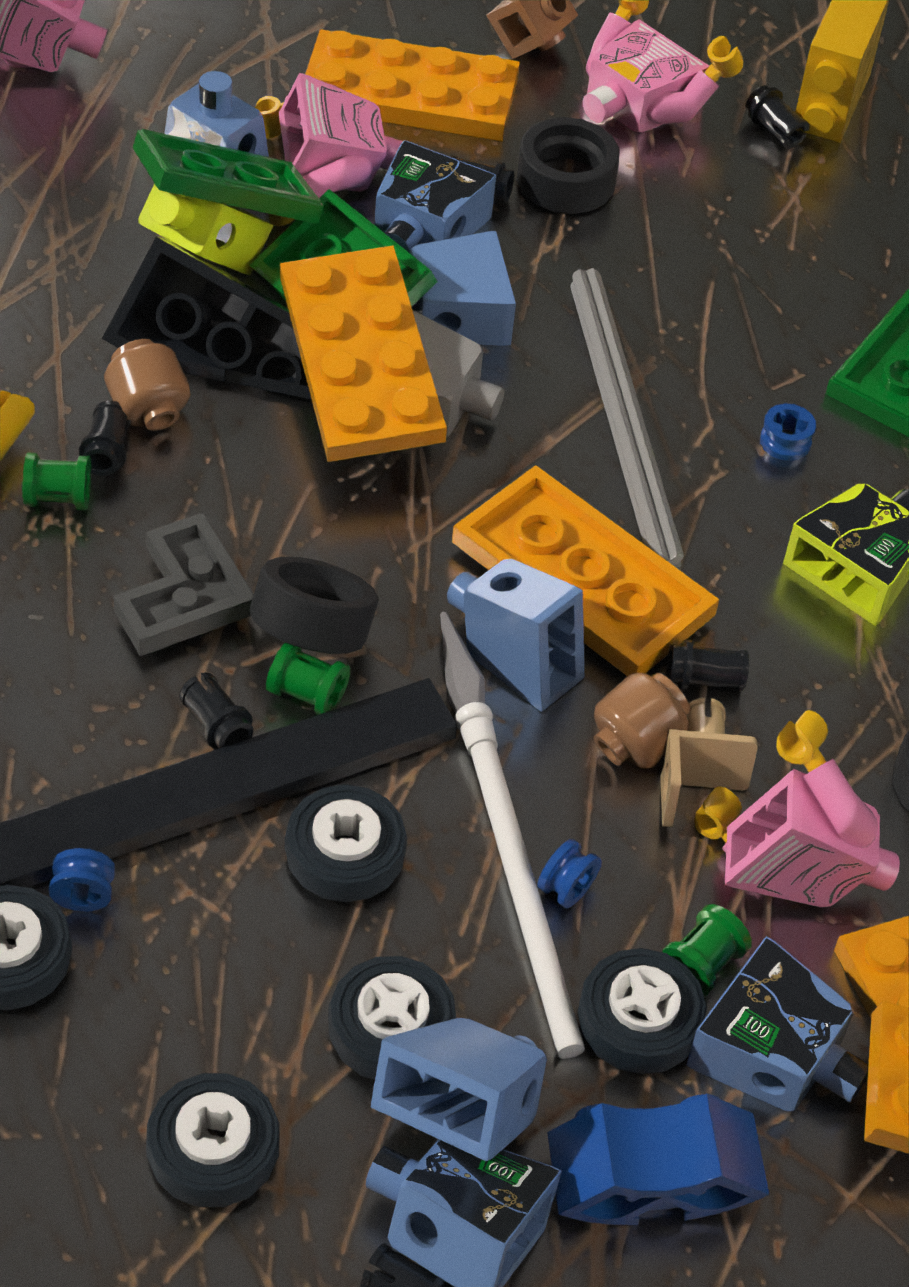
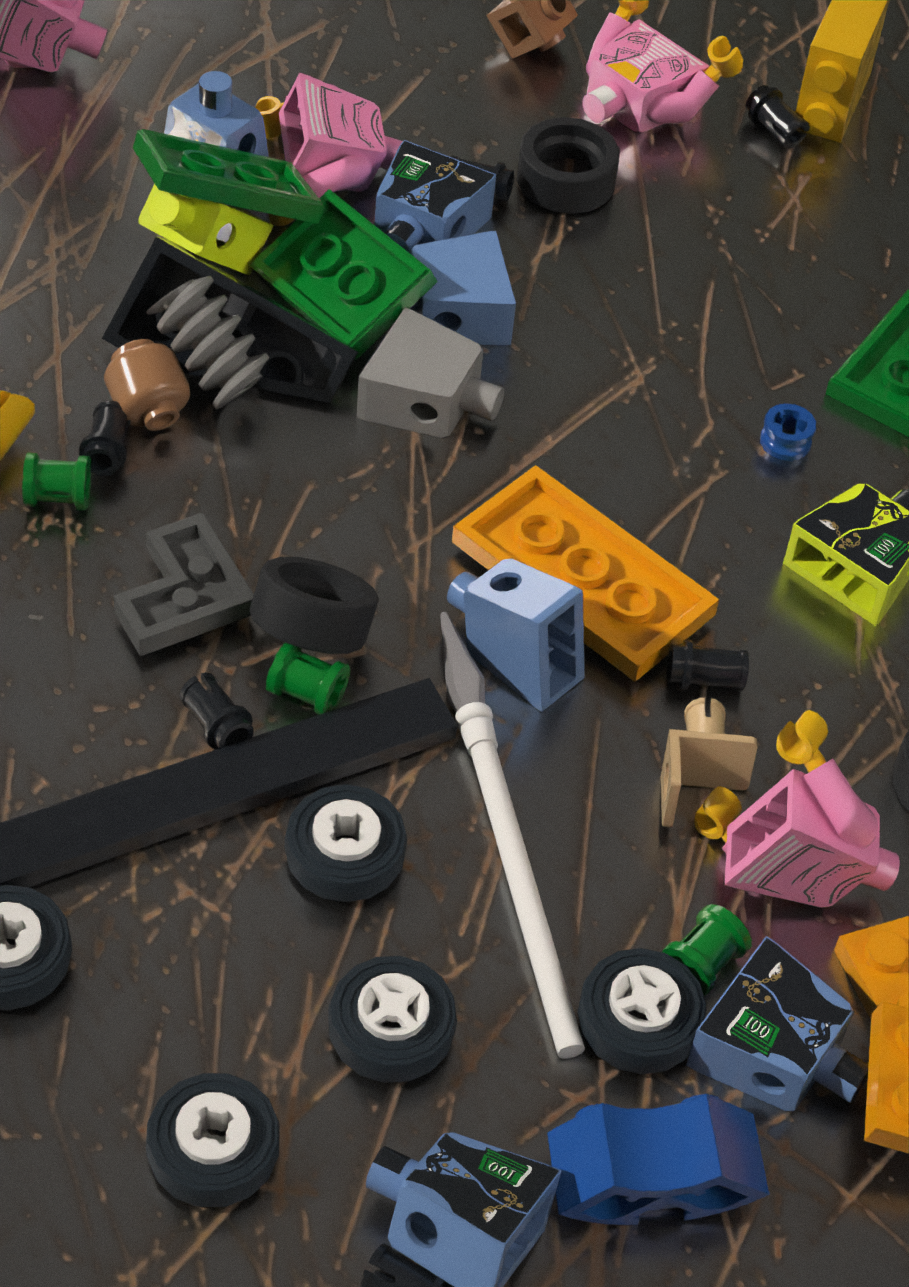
(82, 879): blue bush -> none
(210, 339): none -> light grey piece
(362, 353): light orange plate -> none
(420, 83): light orange plate -> none
(461, 1084): medium blue torso -> none
(569, 873): blue bush -> none
(625, 417): light grey axle -> none
(638, 717): medium nougat head -> none

